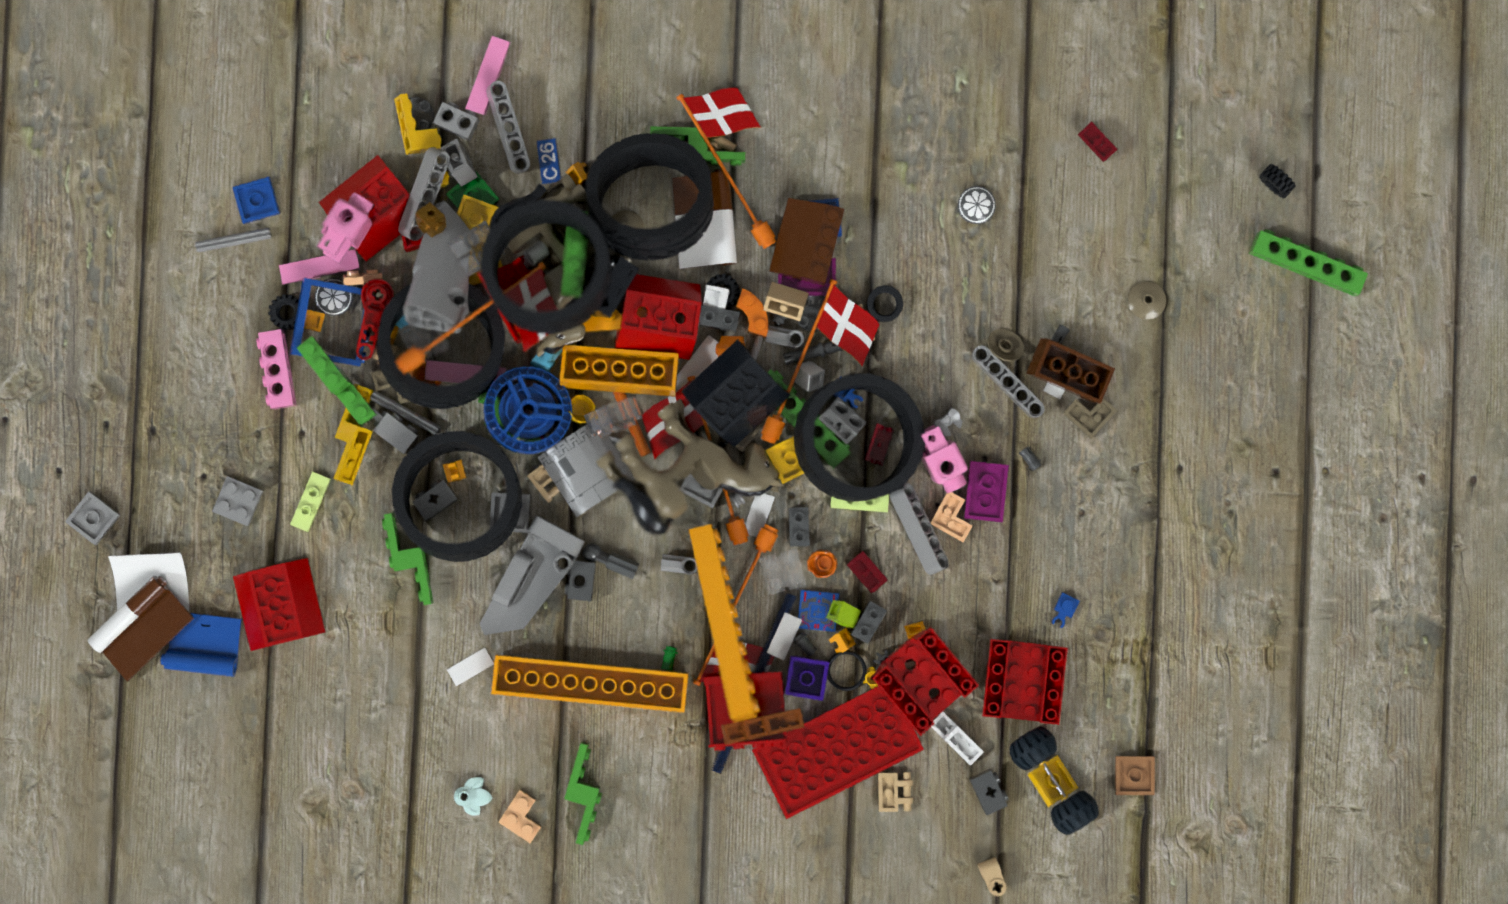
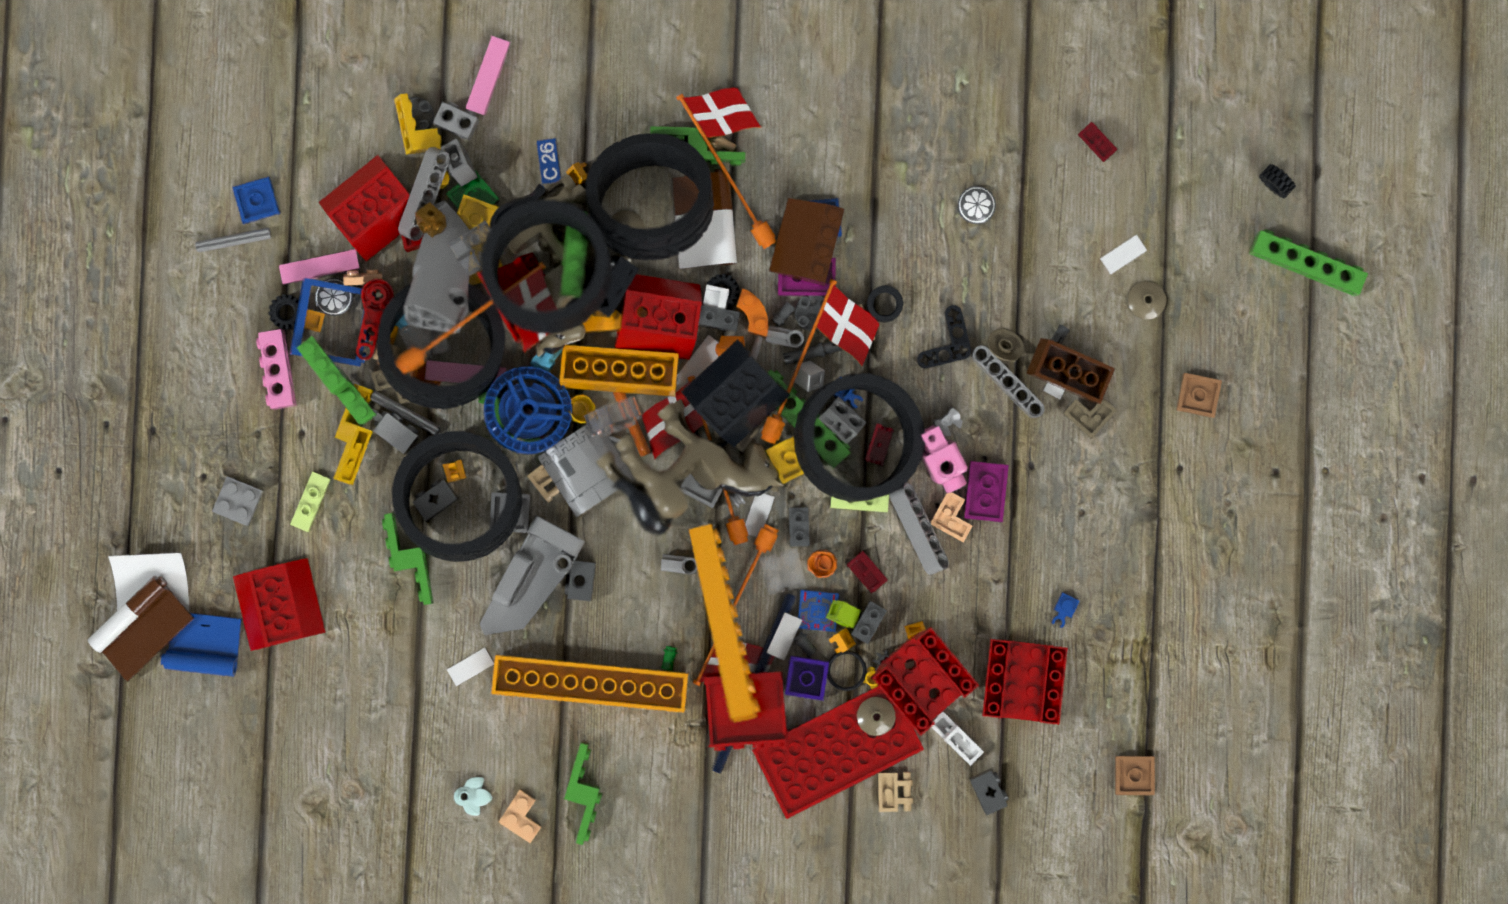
(92, 518): light grey plate -> none
(345, 234): bright pink piece -> none
(508, 117): light grey beam -> none
(535, 255): light grey piece -> none
(612, 561): dark grey piece -> none
(762, 726): dark orange slope -> none
(785, 301): tan brick -> none
(868, 709): none -> dark tan dish
(955, 342): none -> black beam
(991, 873): tan piece -> none
(1030, 459): dark grey pin -> none
(1053, 780): black plate -> none
(1123, 254): none -> white sticker
(1198, 395): none -> medium nougat plate

